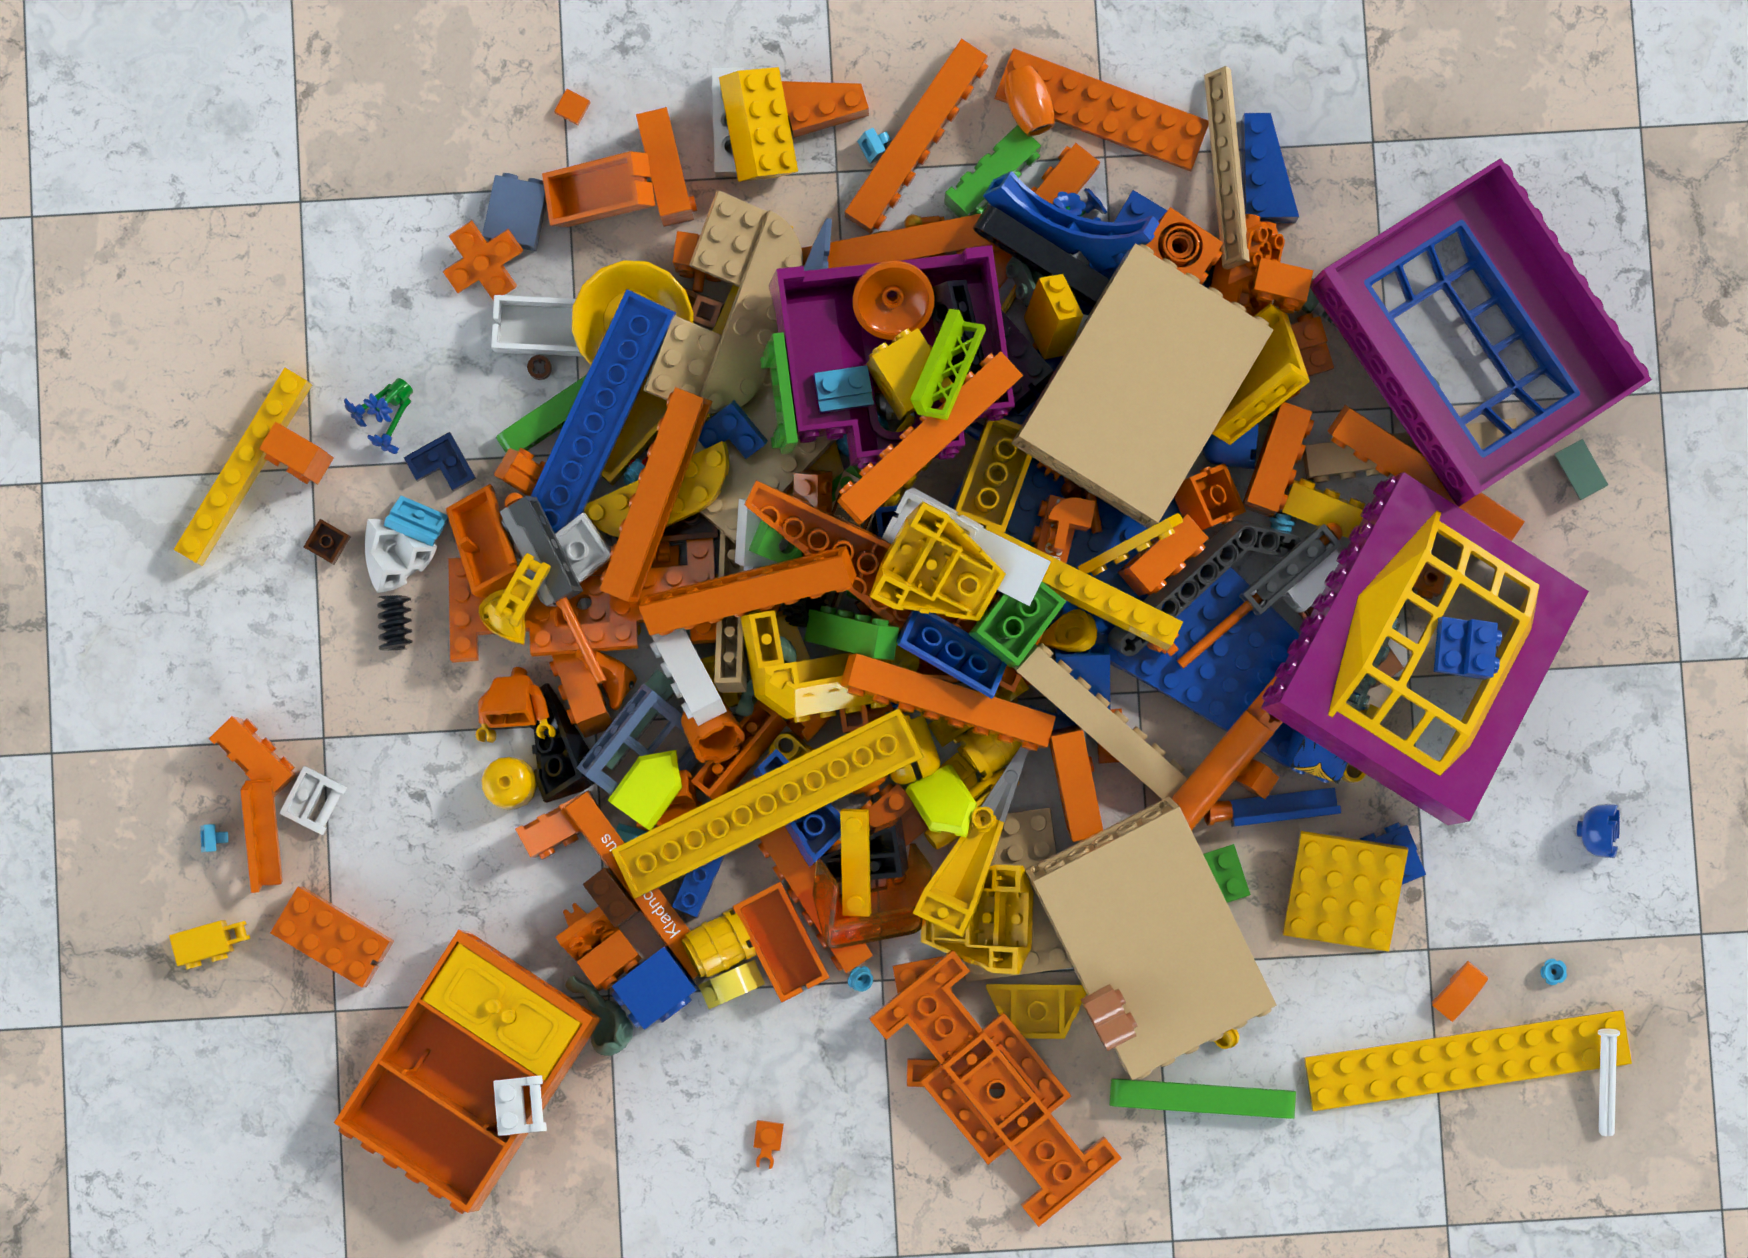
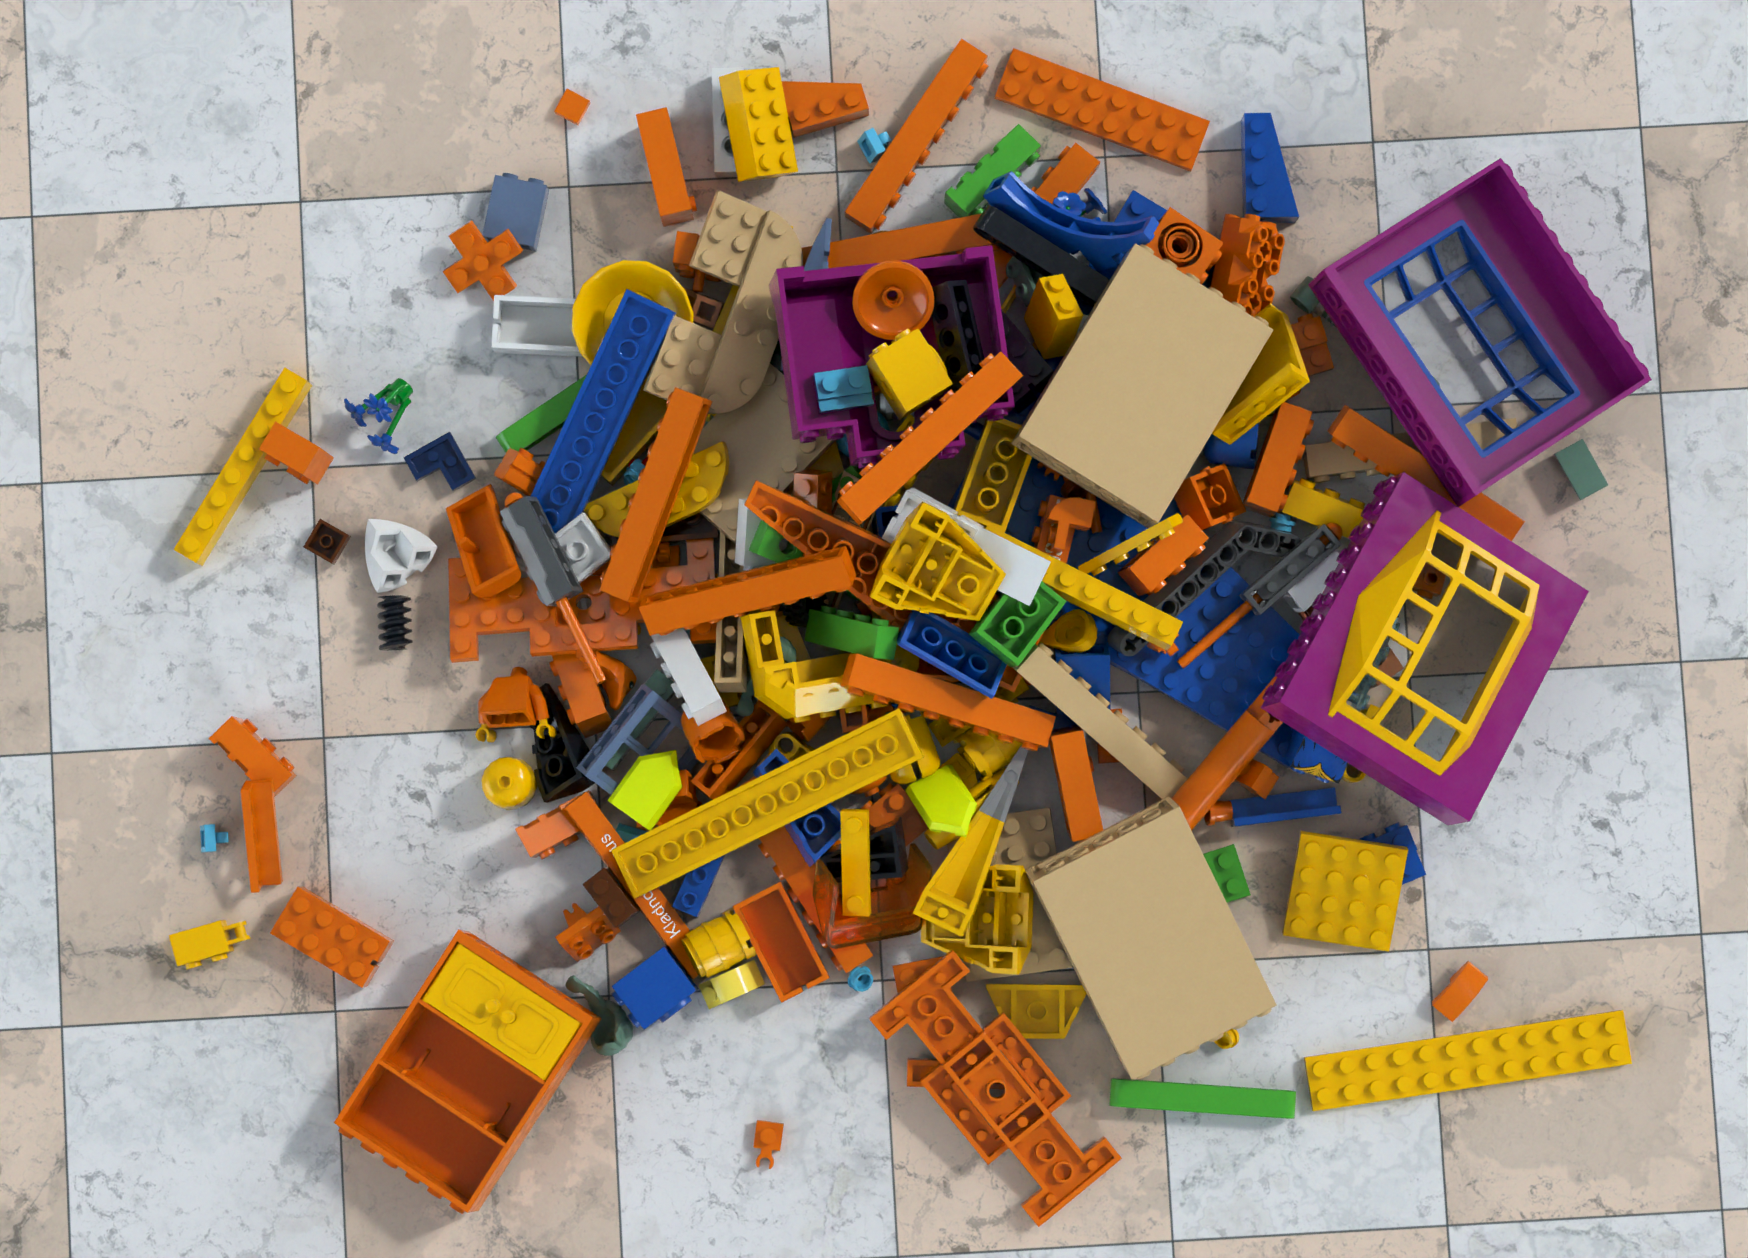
(305, 796): white plate -> none
(416, 520): medium azure plate -> none
(498, 625): yellow piece -> none
(511, 1105): white plate -> none
(521, 589): yellow plate -> none
(548, 367): reddish brown bush -> none
(598, 189): orange piece -> none
(609, 961): orange brick -> none
(735, 425): blue plate -> none
(776, 358): bright green plate -> none
(914, 220): piece -> none
(938, 362): lime fence -> none
(987, 813): yellow plate -> none
(1029, 101): orange piece -> none
(1109, 1017): nougat brick -> none
(1226, 167): tan tile -> none
(1282, 283): orange brick -> none
(1467, 648): blue plate -> none
(1553, 979): medium azure plate -> none
(1600, 830): blue cylinder -> none
(1607, 1081): white axle -> none

